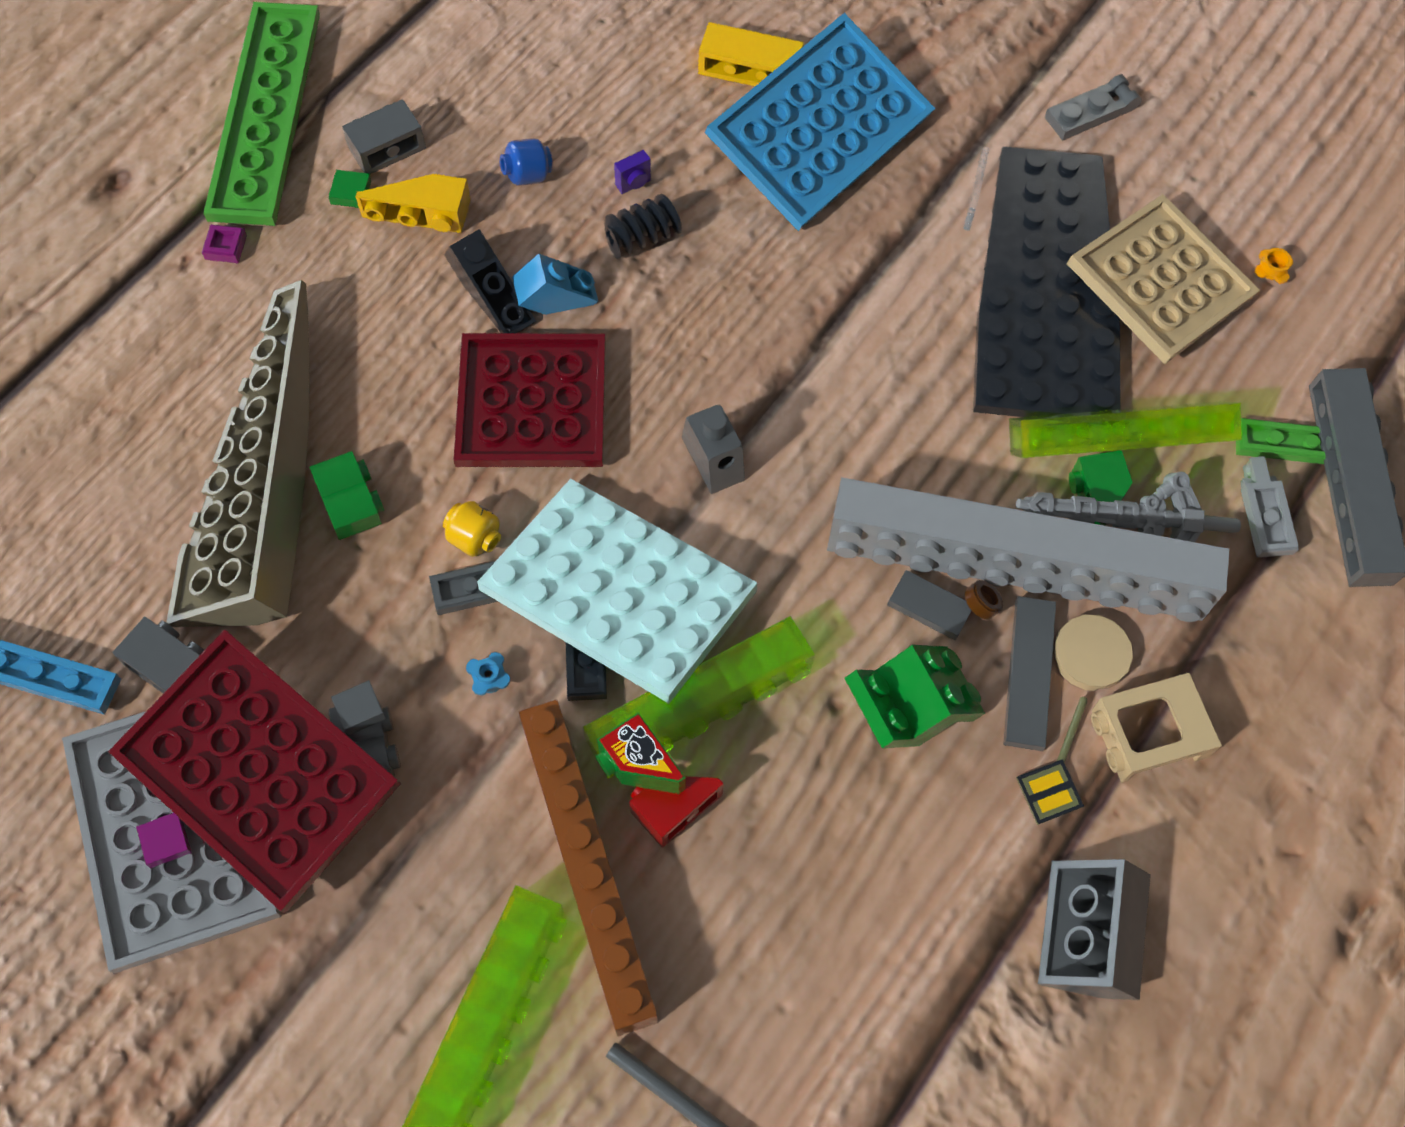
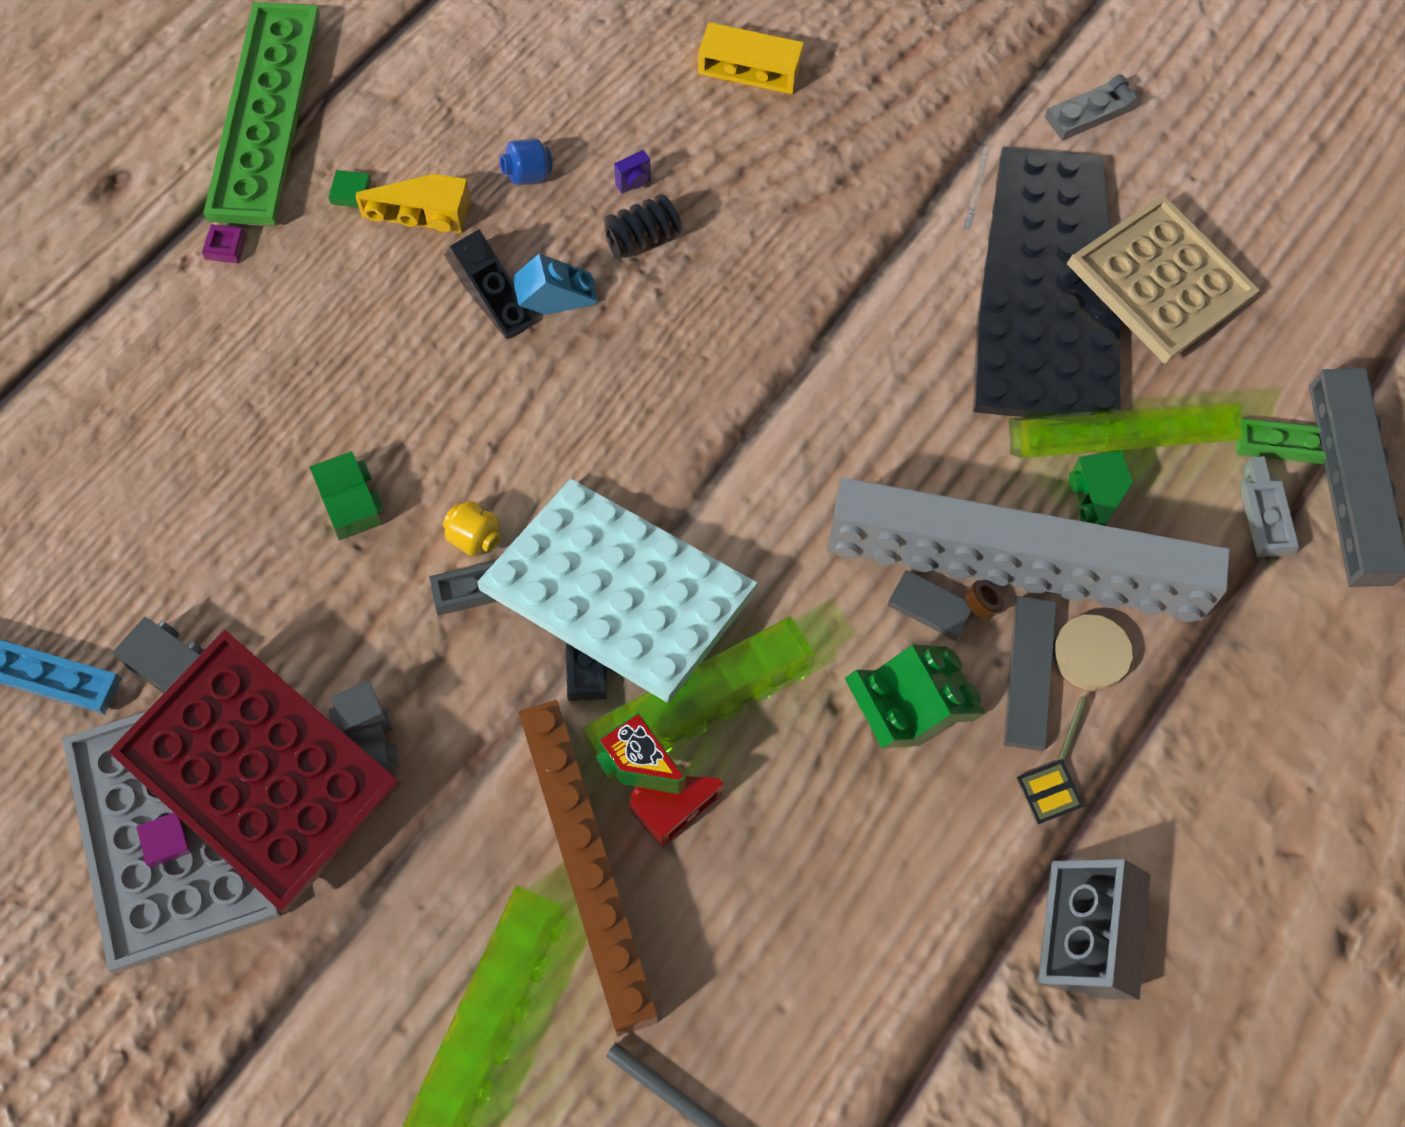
(250, 521): dark tan wedge -> none
(384, 137): dark grey brick -> none
(491, 684): dark azure plate -> none
(530, 400): dark red plate -> none
(709, 441): dark grey torso -> none
(819, 121): dark azure plate -> none
(1148, 516): light grey bar -> none
(1196, 729): tan window -> none
(1274, 265): light orange plate -> none

